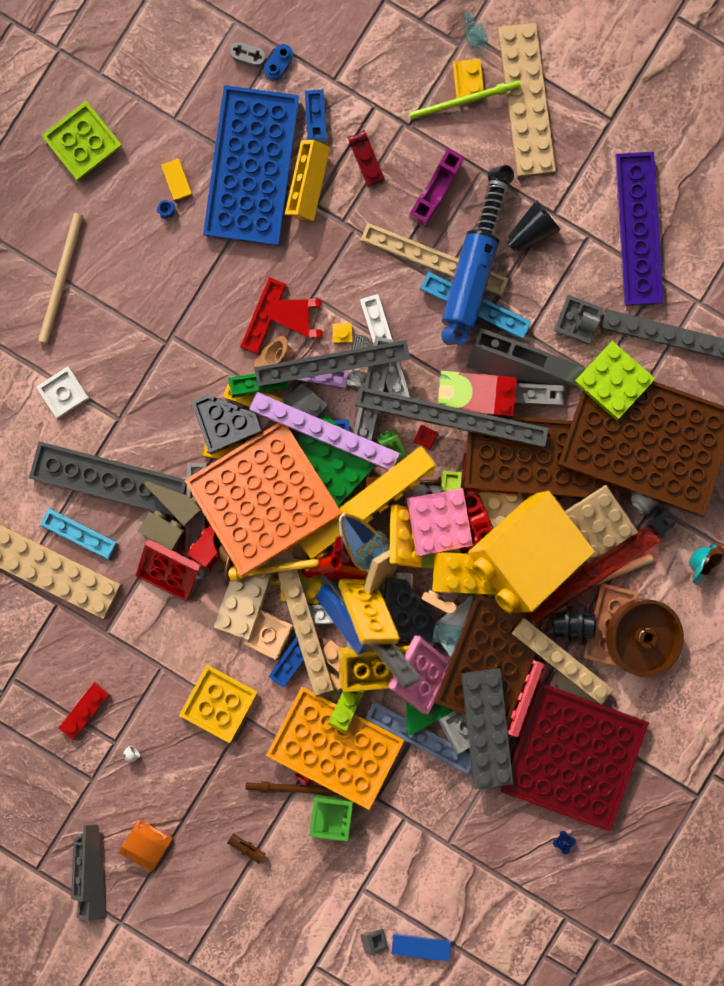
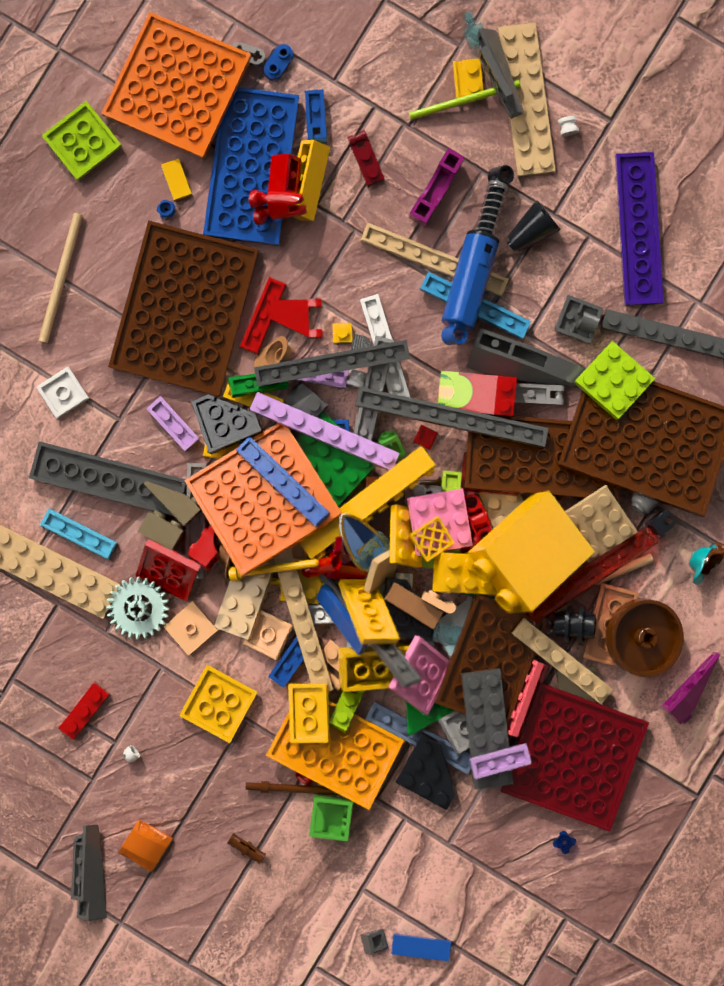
(138, 589): none -> light aqua gear
(173, 423): none -> lavender plate
(176, 85): none -> orange plate
(183, 308): none -> reddish brown plate
(190, 628): none -> light nougat plate
(279, 205): none -> red piece
(283, 482): none -> tile
(284, 173): none -> red brick
(309, 713): none -> yellow plate
(413, 605): none -> medium nougat tile
(419, 546): none -> yellow window
(428, 773): none -> black plate
(498, 71): none -> dark grey wedge
(500, 761): none -> lavender plate
(568, 126): none -> white wheel
(686, 697): none -> magenta wedge

